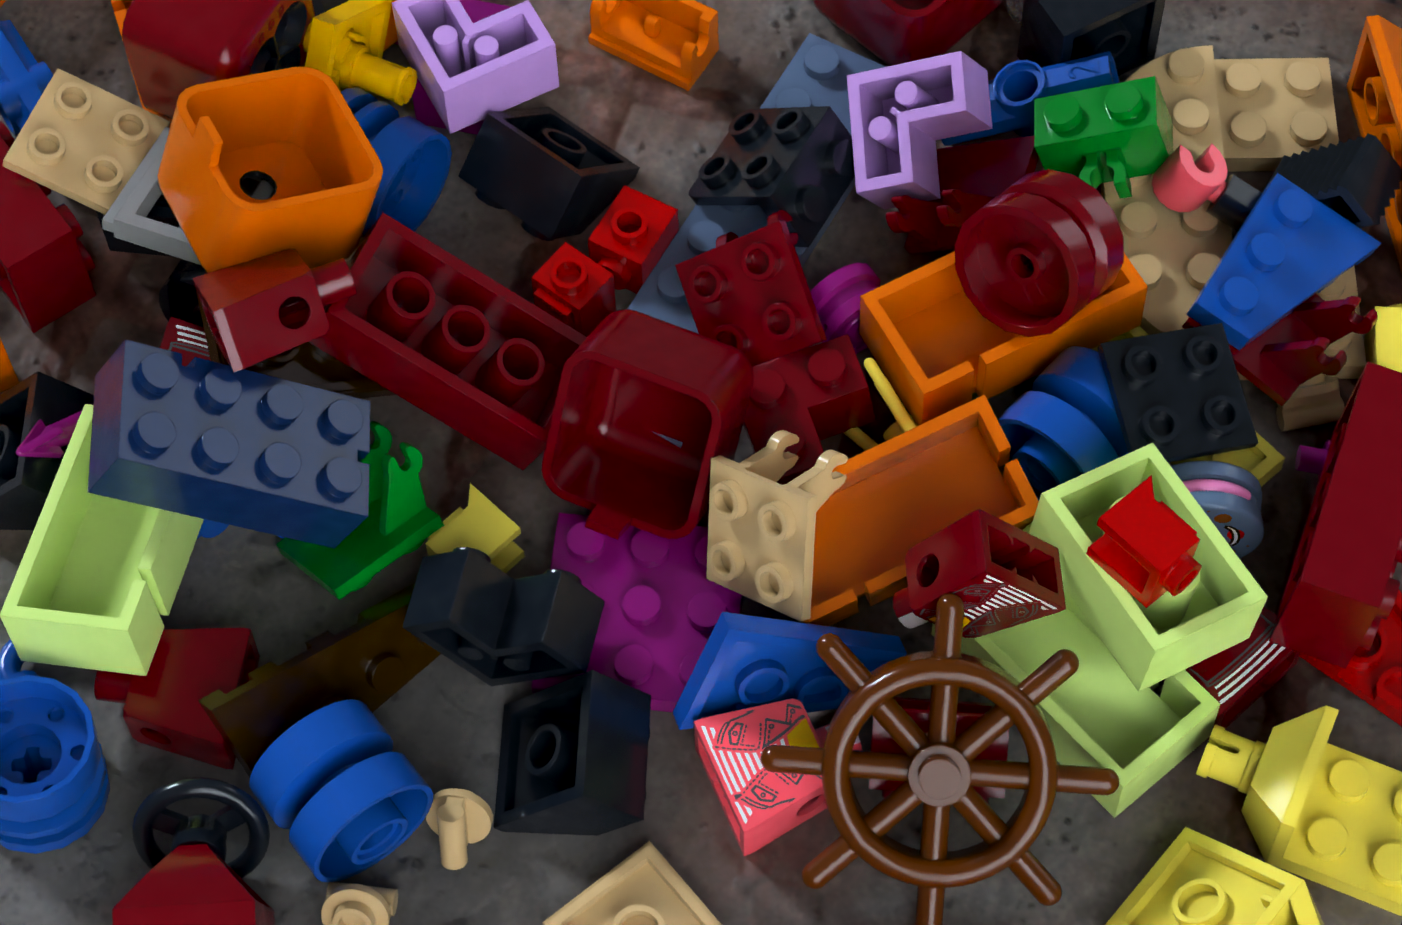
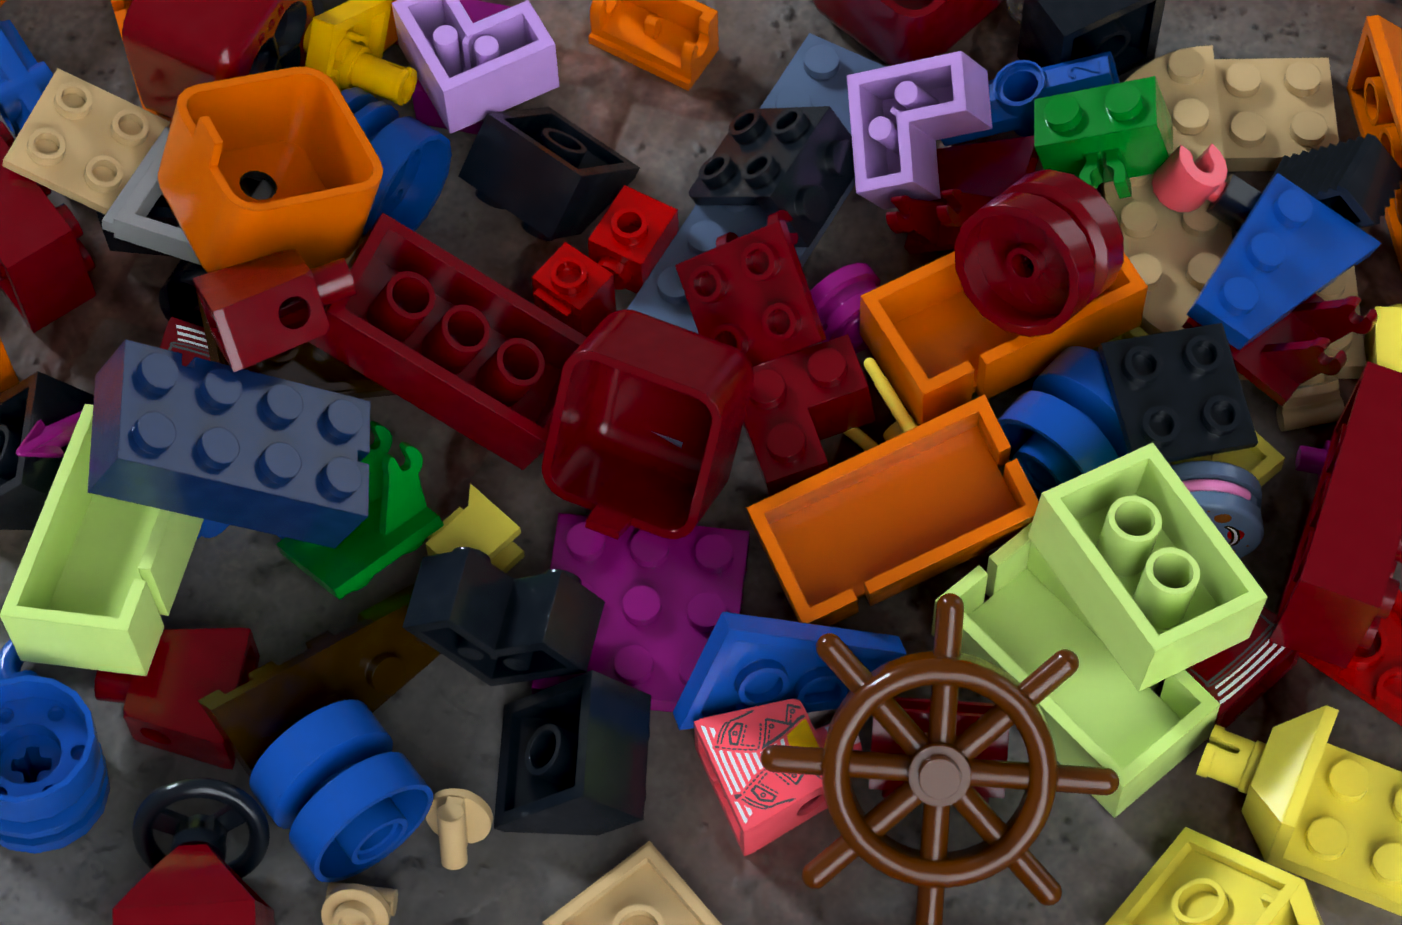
(766, 530): tan plate -> none
(991, 566): dark red torso -> none
(1146, 546): red window -> none

